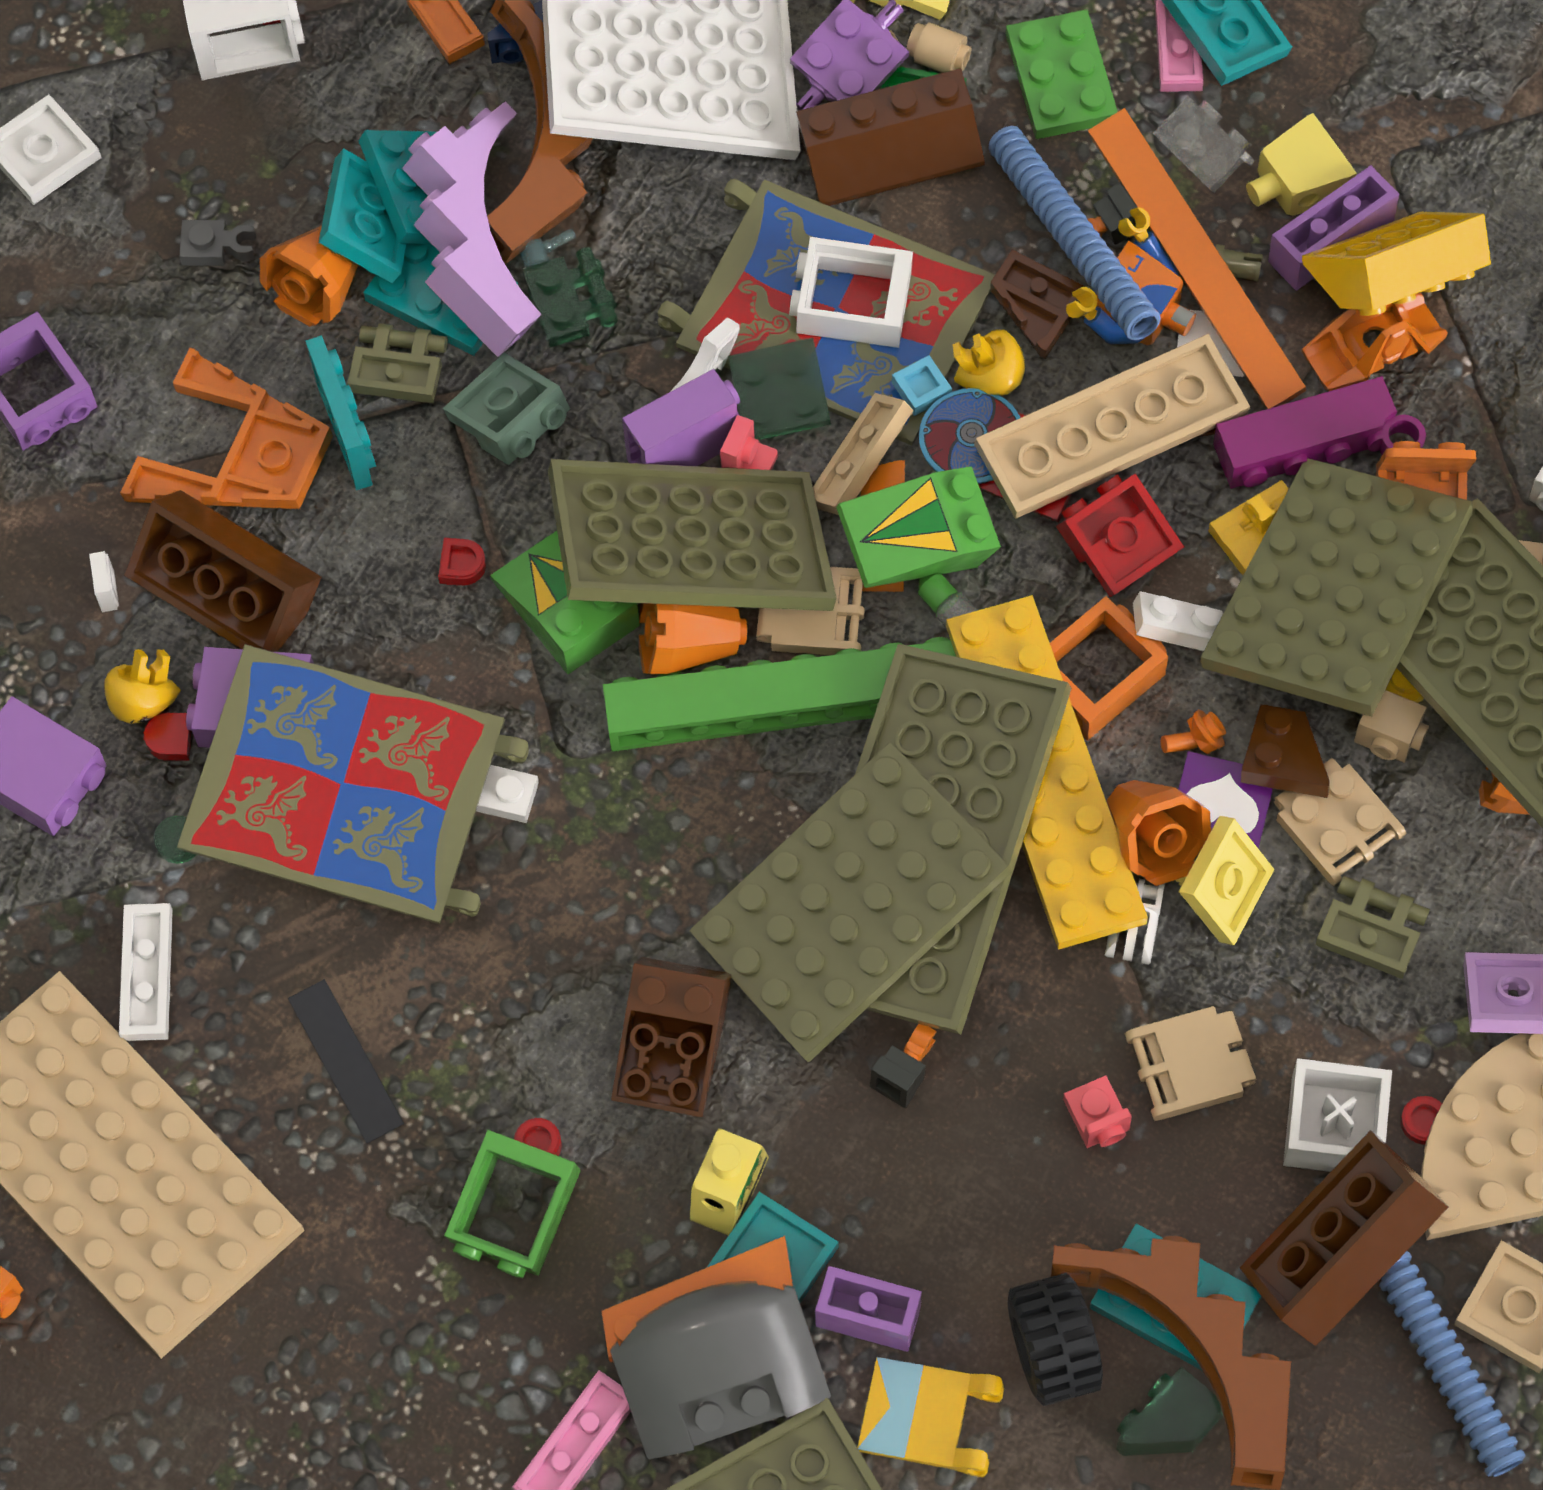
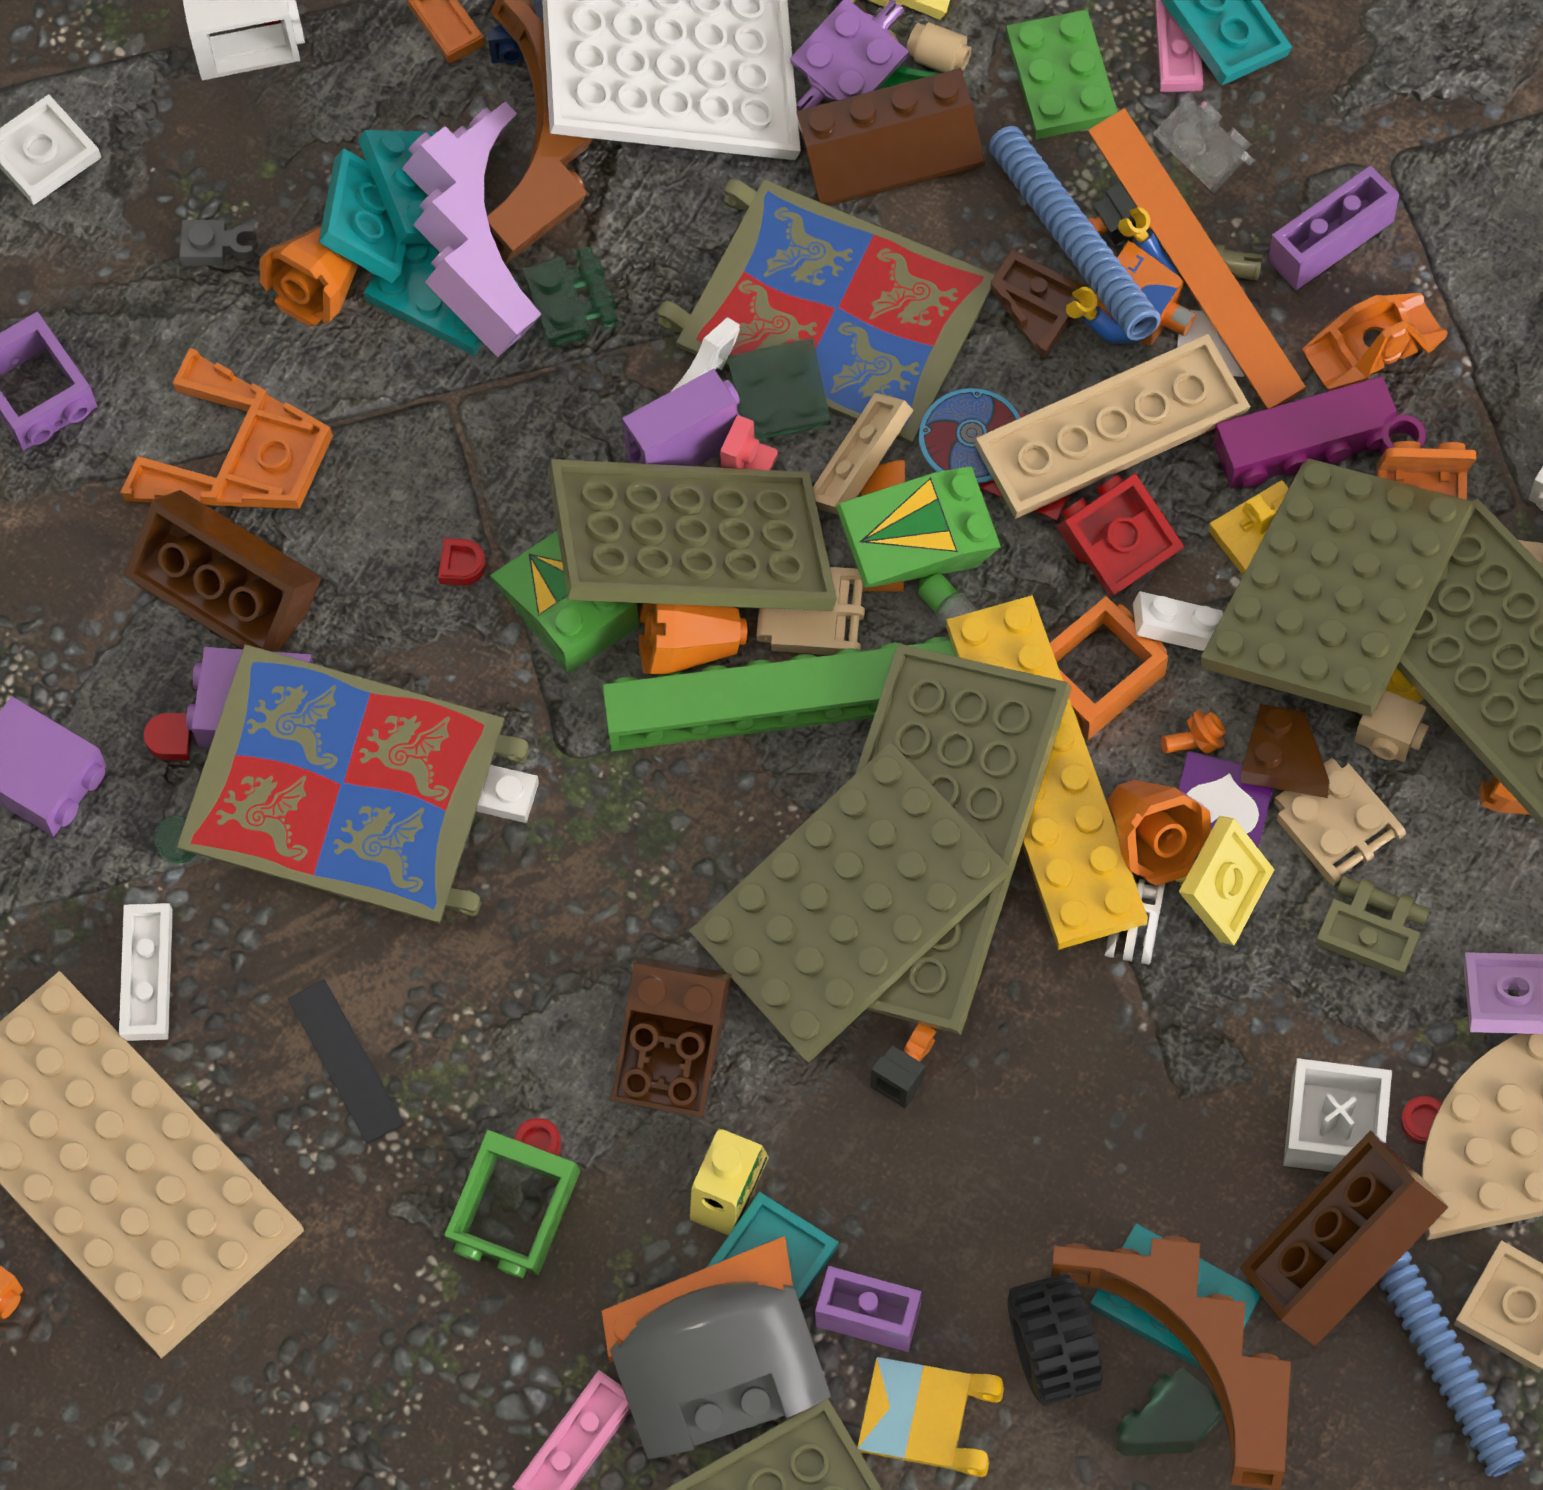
(104, 581): white tile -> none
(139, 692): yellow piece -> none
(342, 412): teal plate -> none
(395, 373): olive plate -> none
(508, 408): sand green plate -> none
(537, 249): clear light blue hand -> none
(858, 260): white window -> none
(921, 384): medium azure plate -> none
(991, 364): yellow piece -> none
(1098, 1113): coral bracket -> none
(1192, 1061): tan plate -> none
(1300, 168): light yellow torso -> none
(1401, 260): yellow slope -> none

